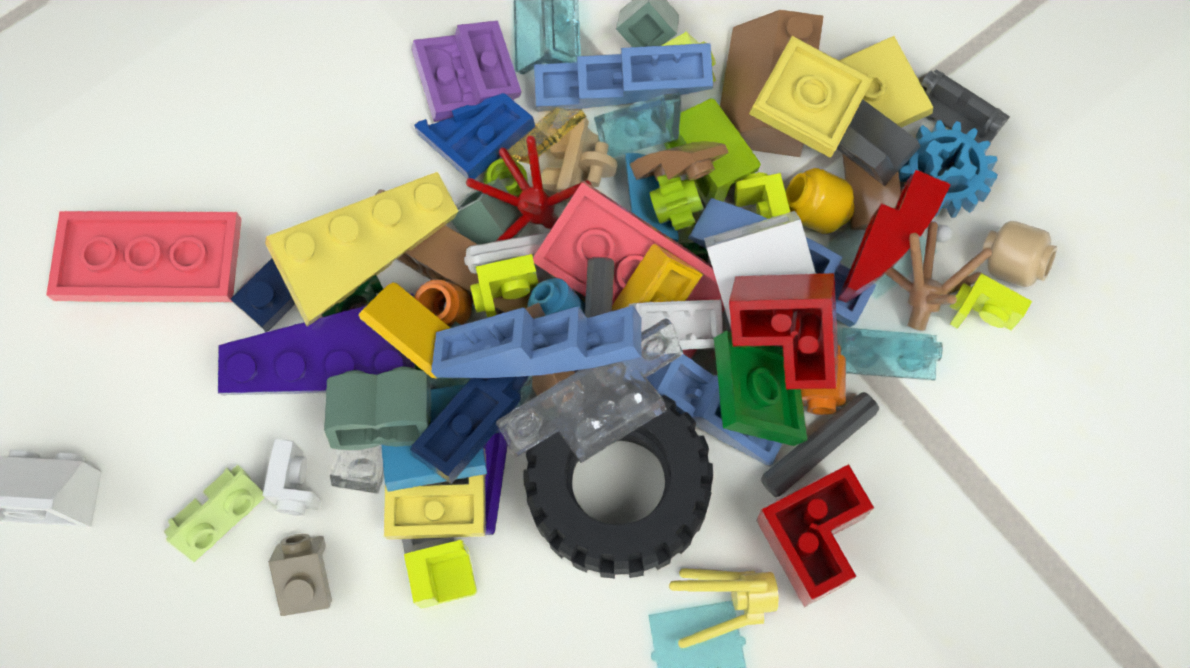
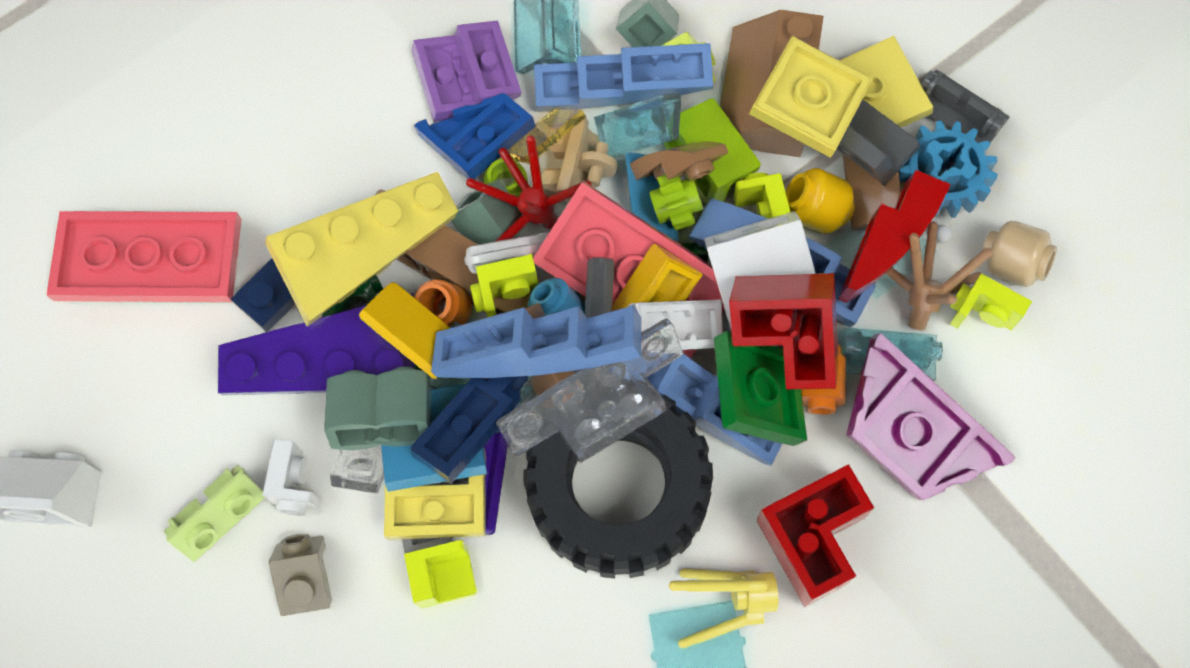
(819, 444): dark grey axle -> none
(916, 426): none -> wing

